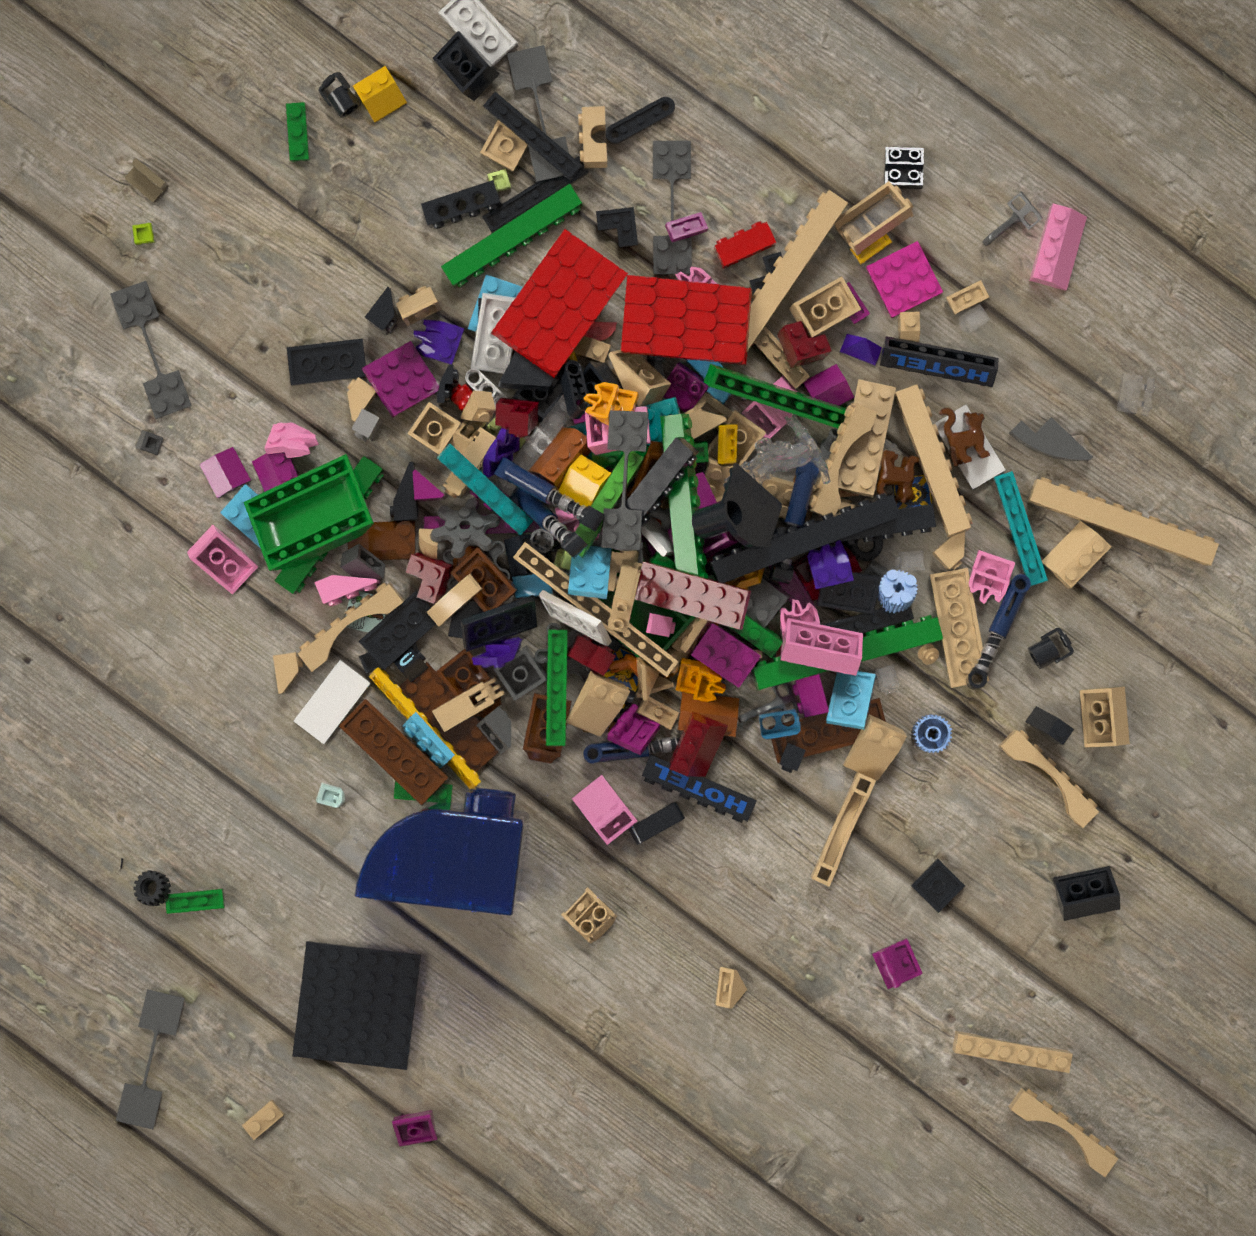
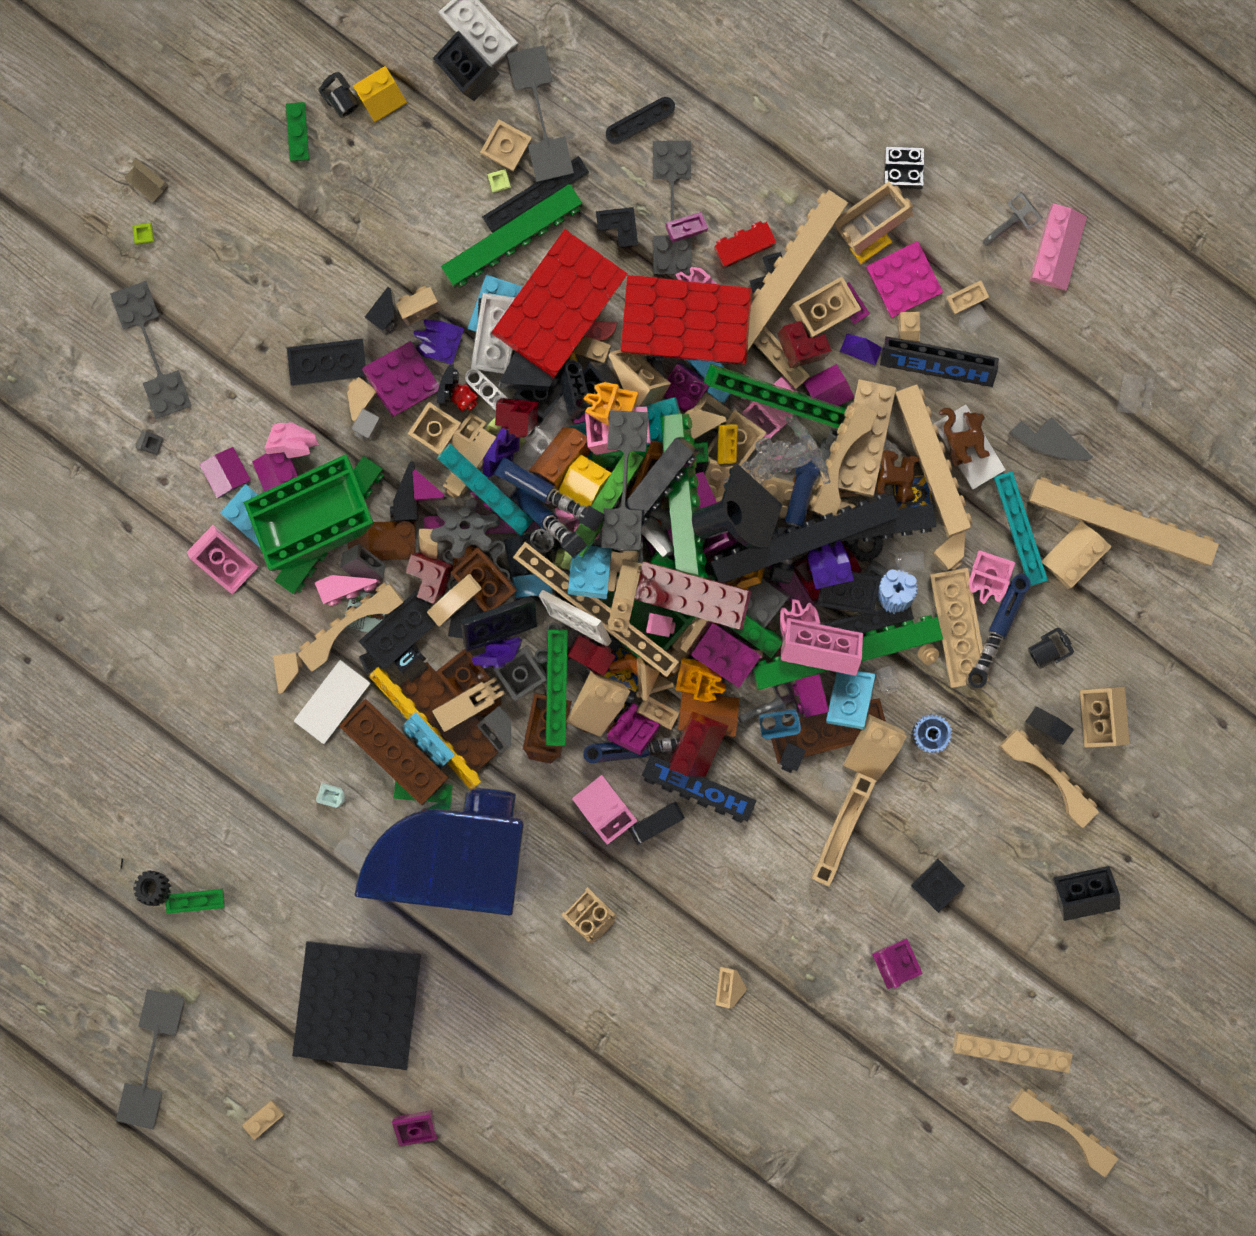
(433, 207): black brick -> none
(479, 407): tan slope -> none
(532, 136): black tile -> none
(594, 153): tan arch -> none

